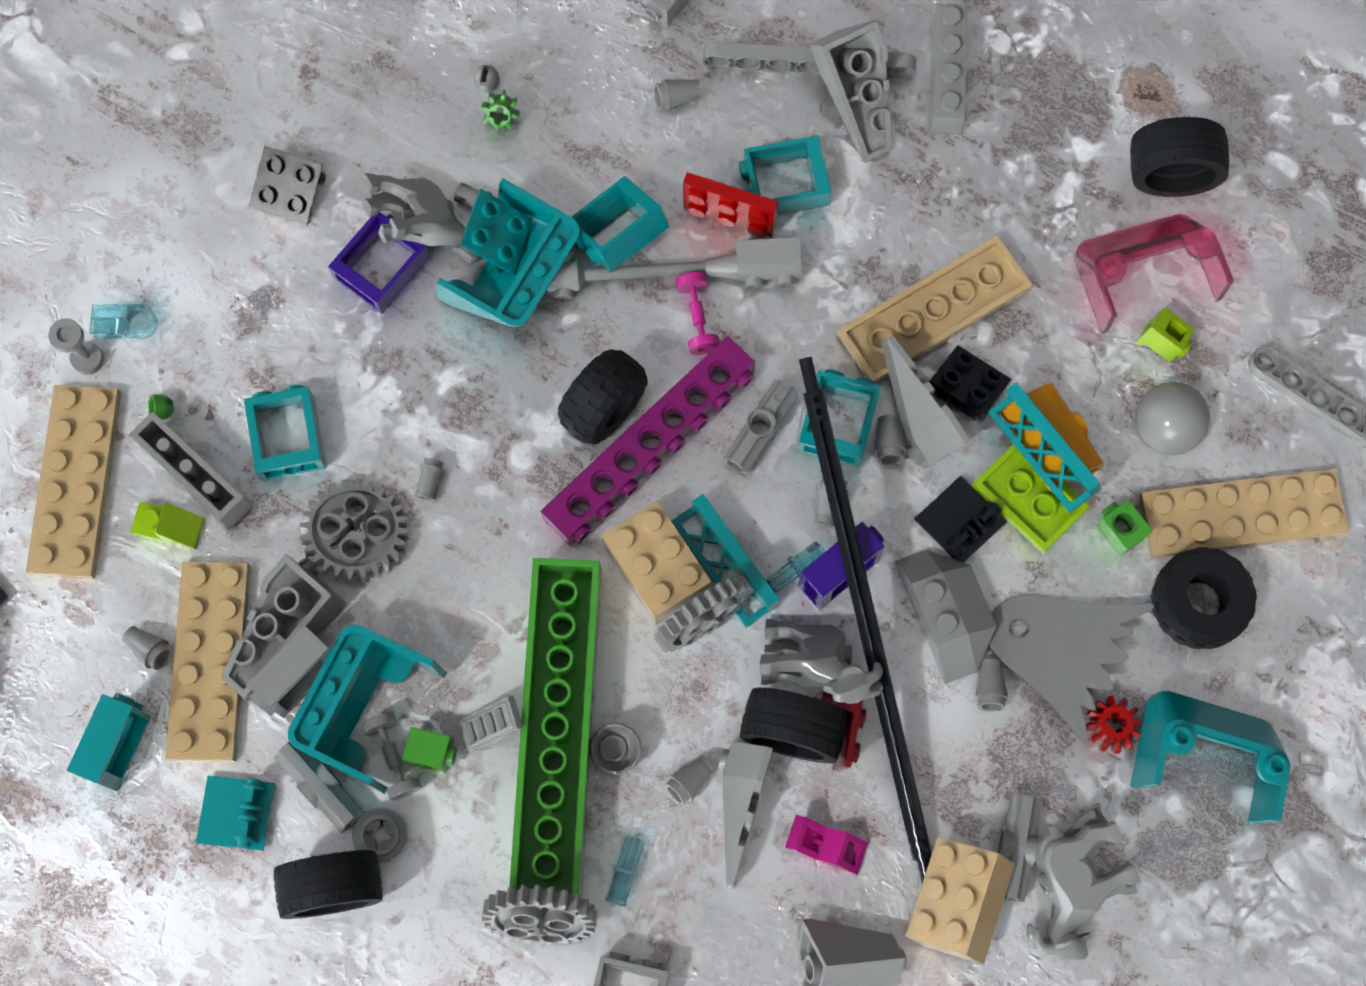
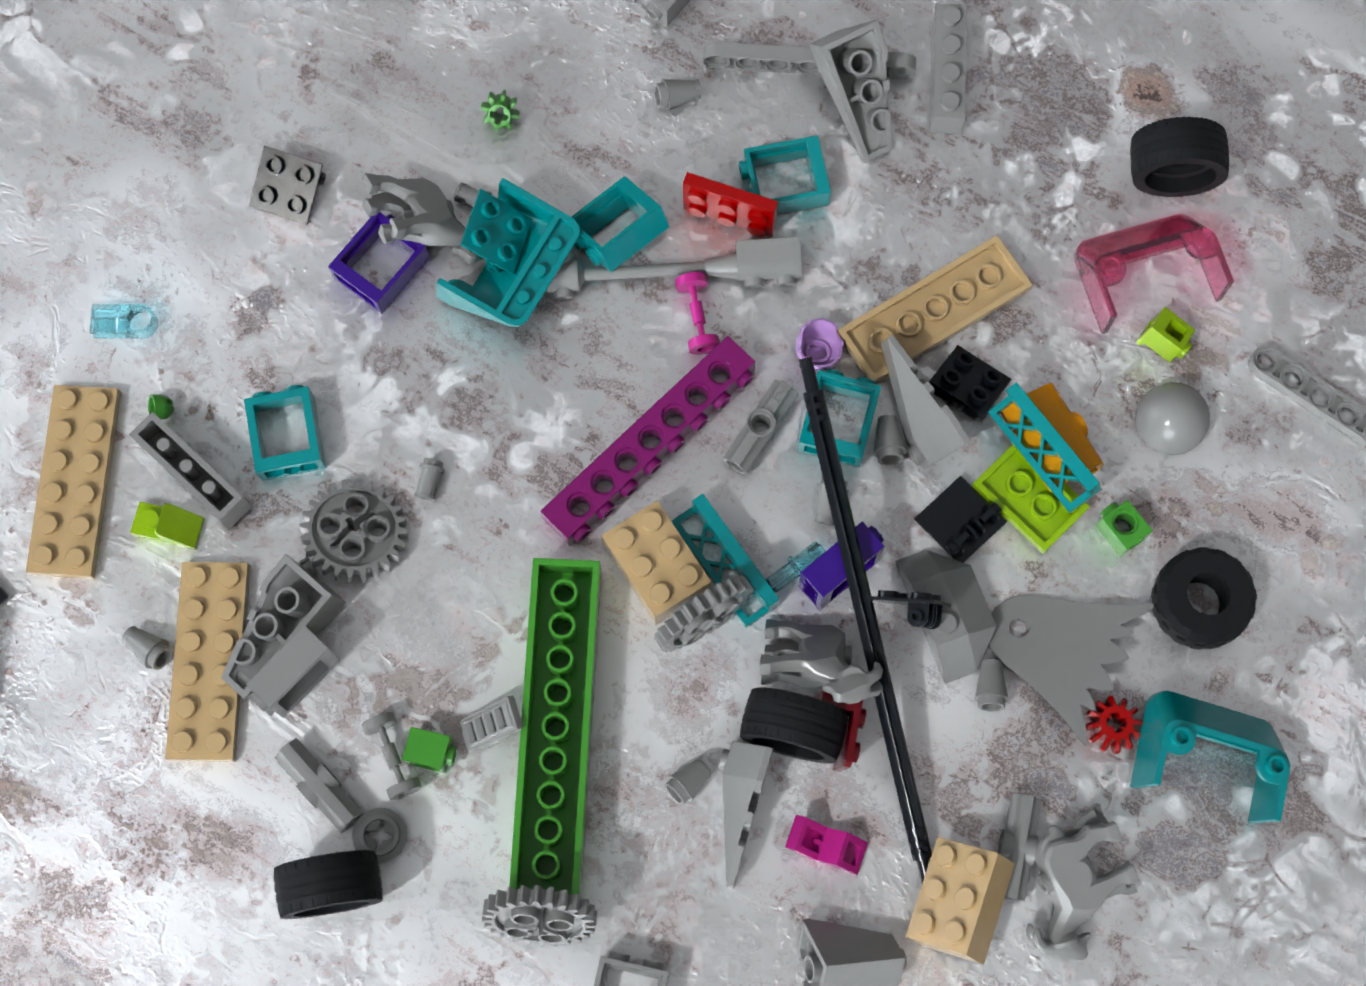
(68, 337): light grey wheel -> none
(110, 741): teal window -> none
(235, 813): teal hinge -> none
(342, 692): teal windscreen -> none
(492, 78): light grey hinge -> none
(602, 396): black tyre -> none
(615, 748): light grey hair -> none
(625, 871): clear light blue axle -> none
(821, 342): none -> lavender hair
(923, 608): none -> black hinge
(1244, 512): tan plate -> none

